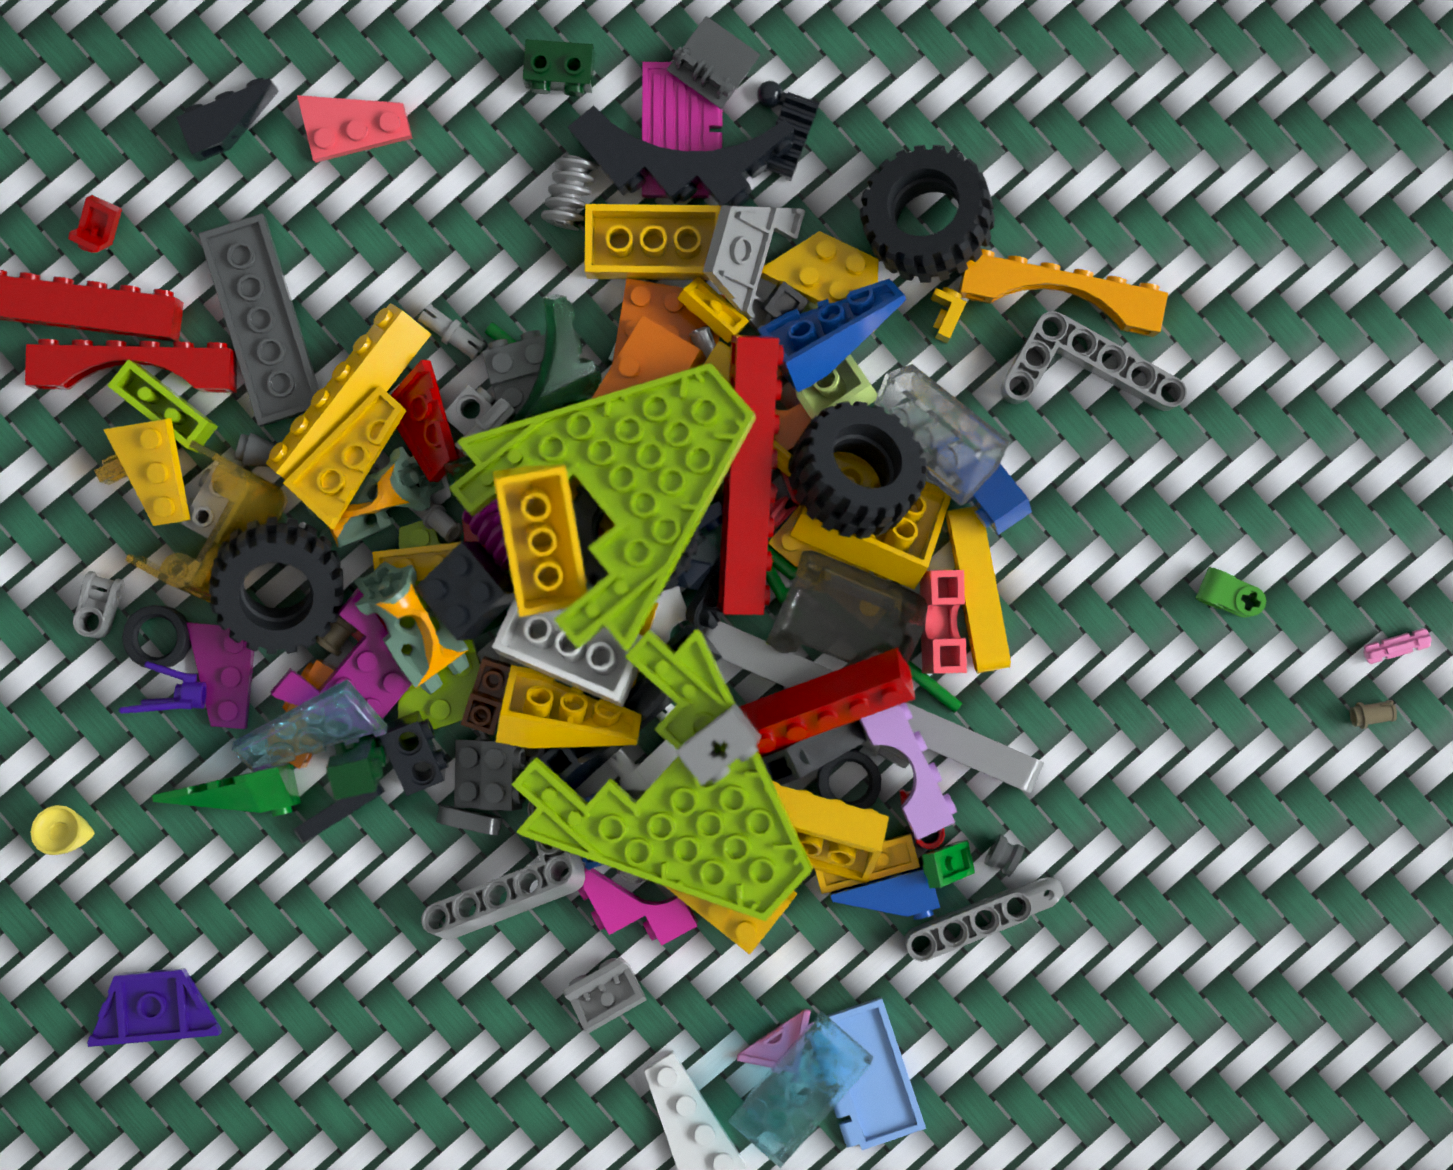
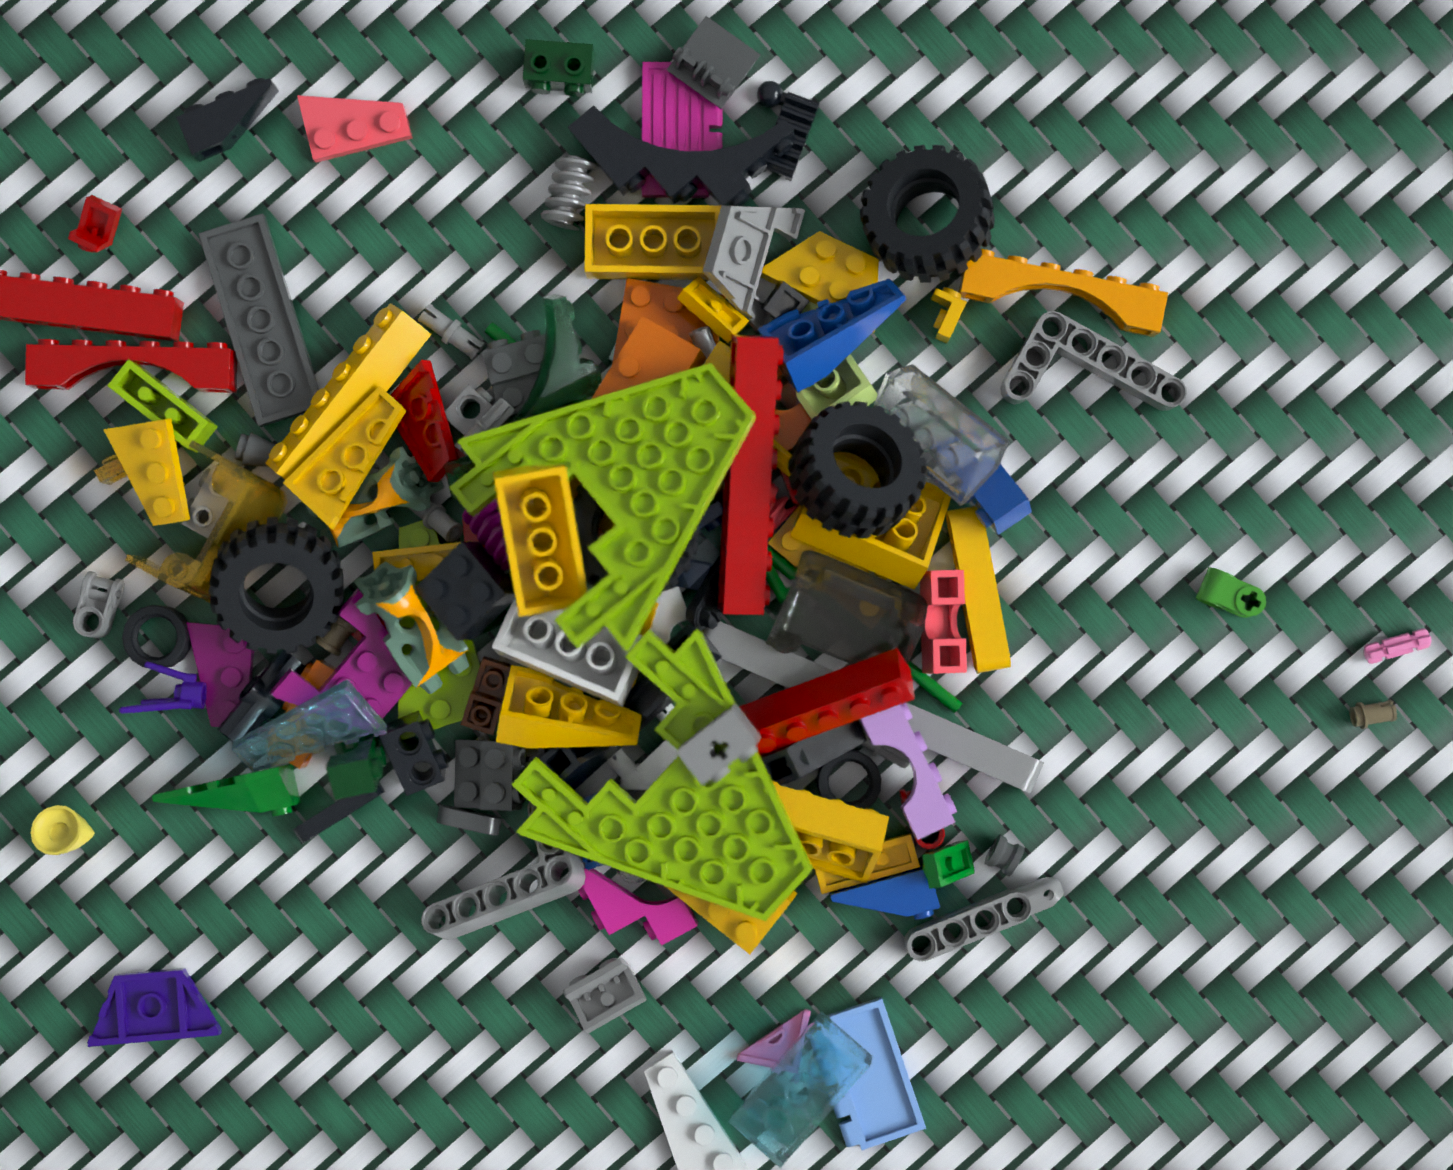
(256, 700): none -> black piece

